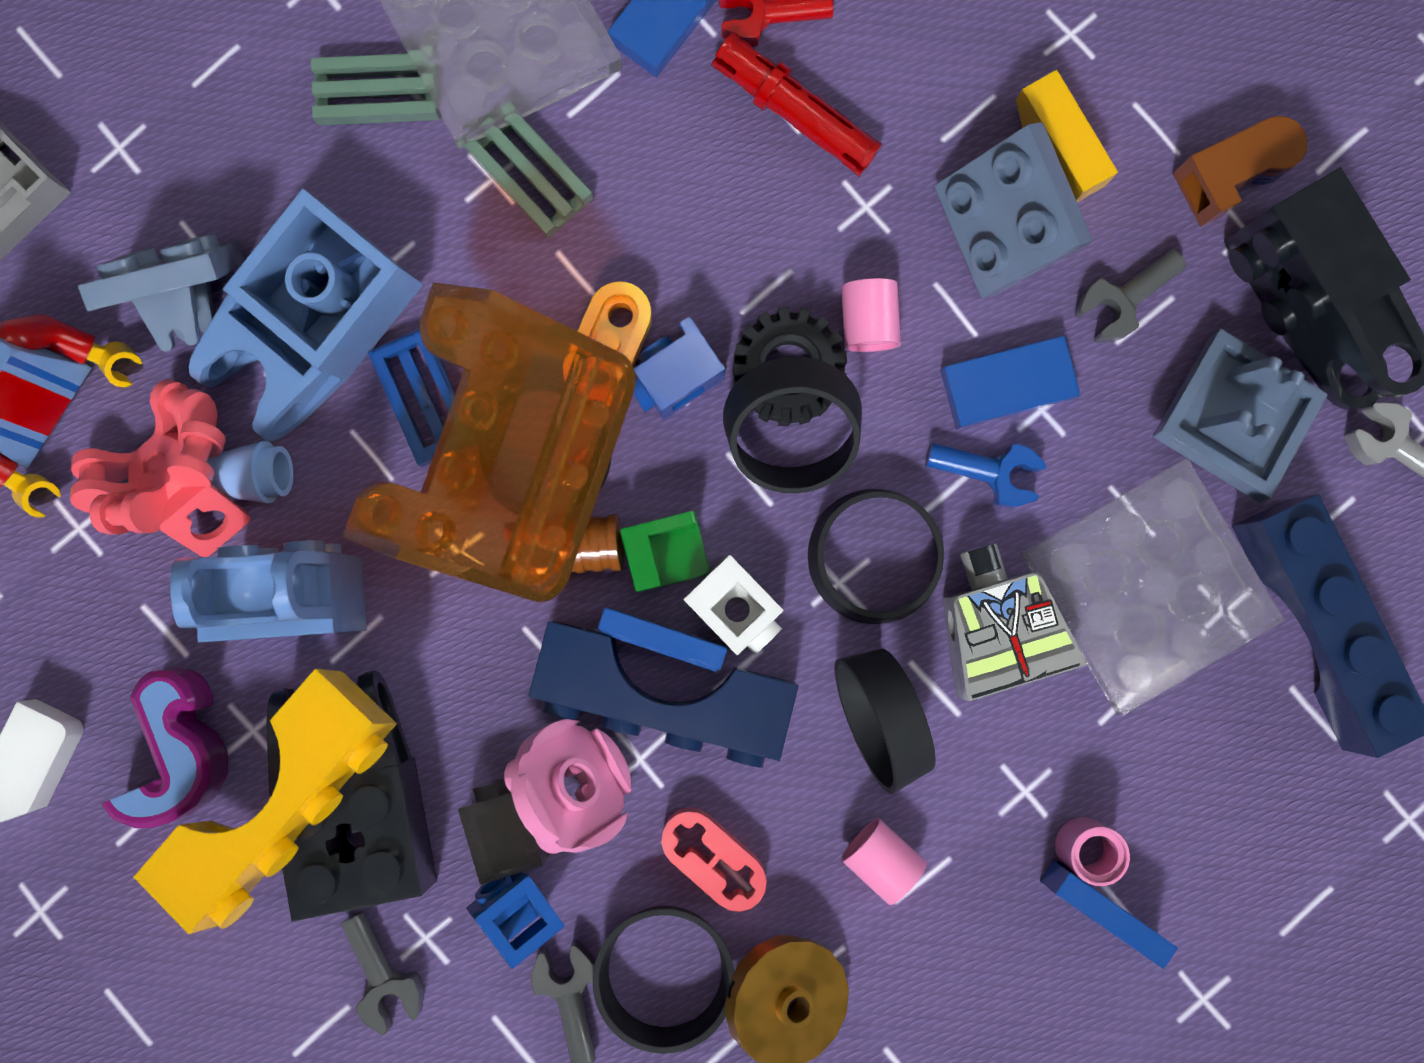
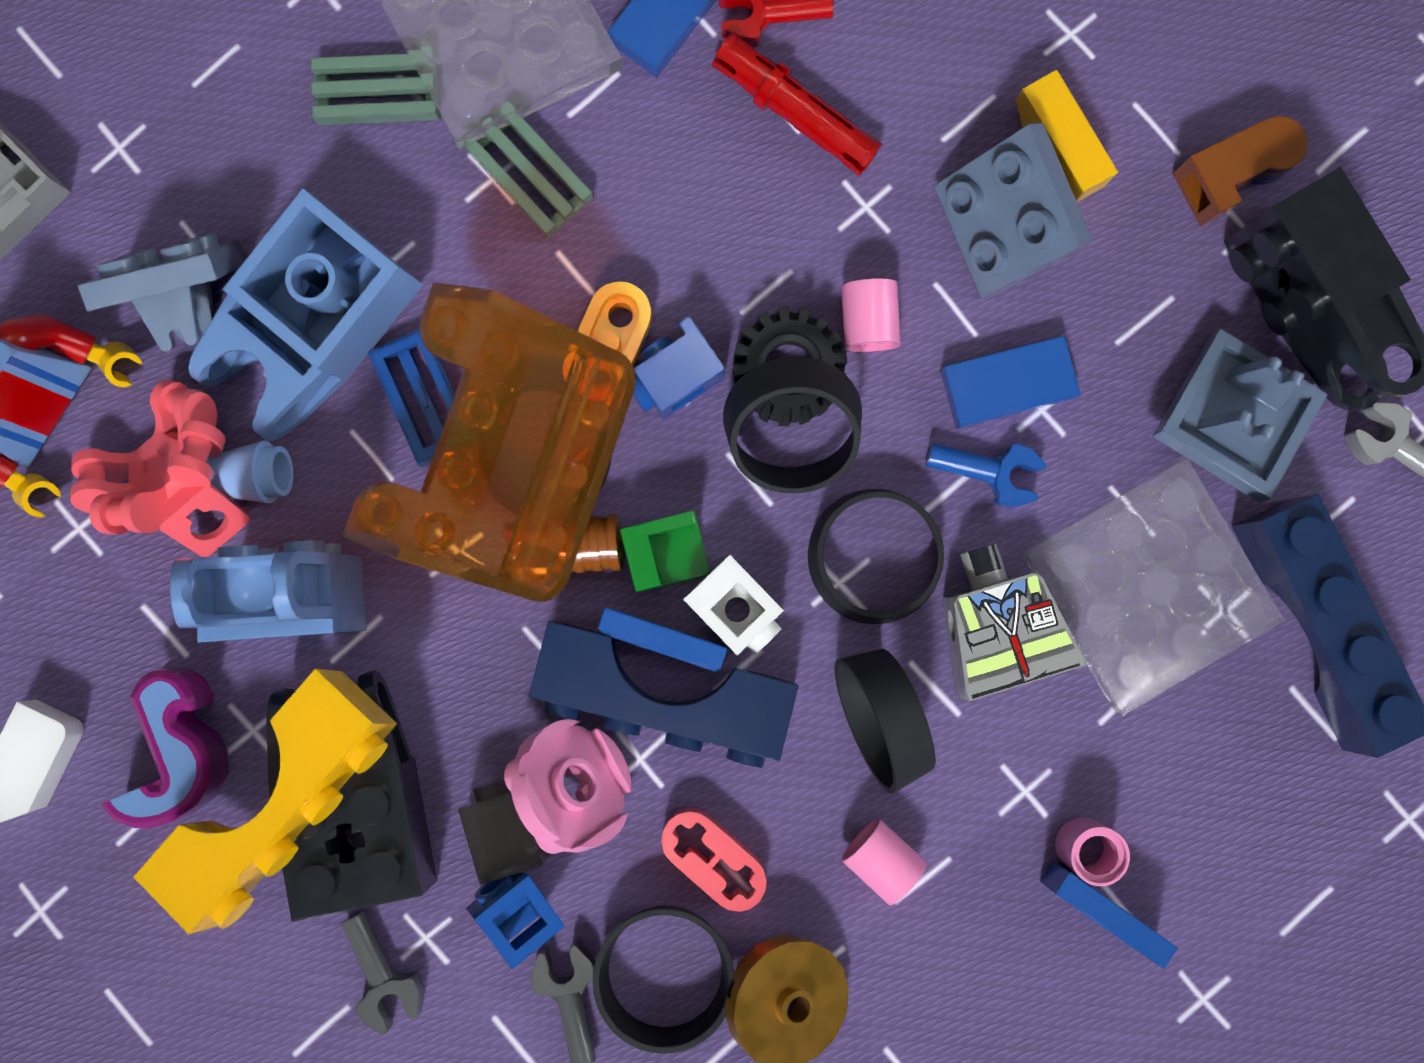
(1126, 297): dark grey bar -> none

